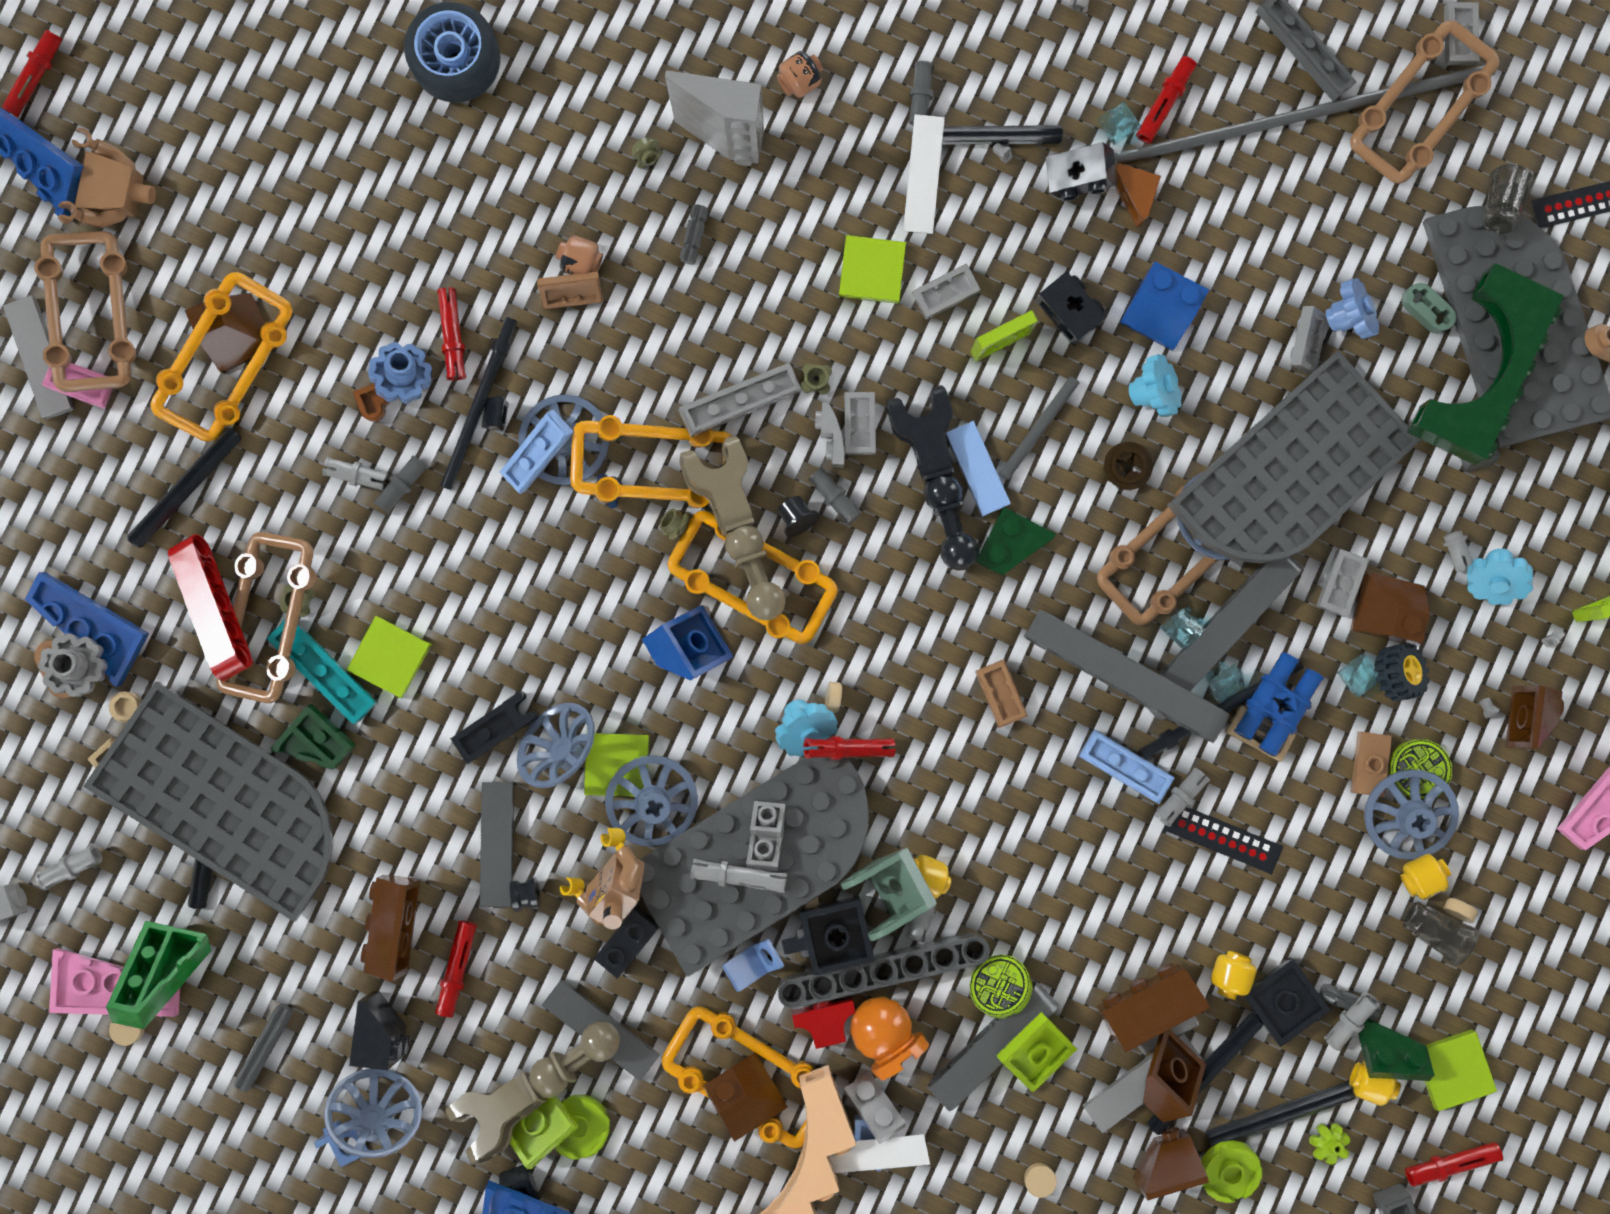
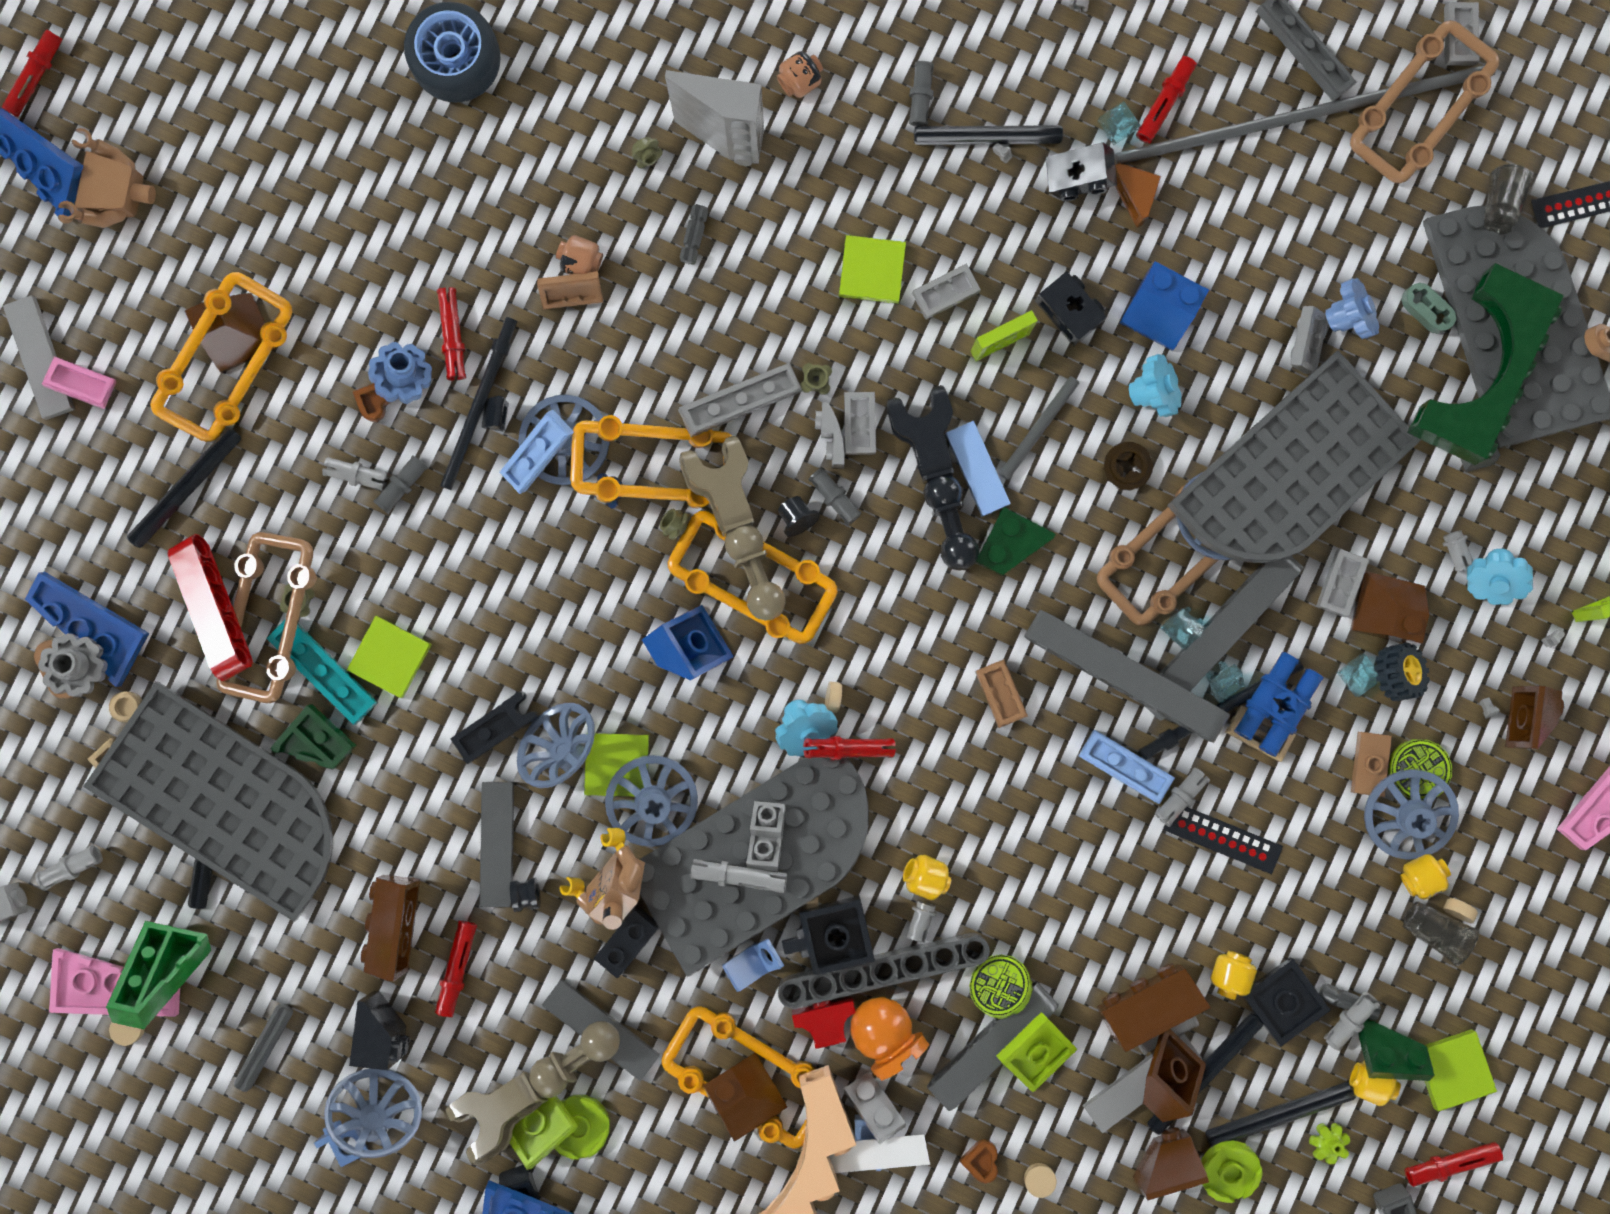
(57, 355): medium nougat bar -> none
(901, 902): sand green hose -> none
(923, 174): white sticker -> none
(981, 1161): none -> dark orange tile

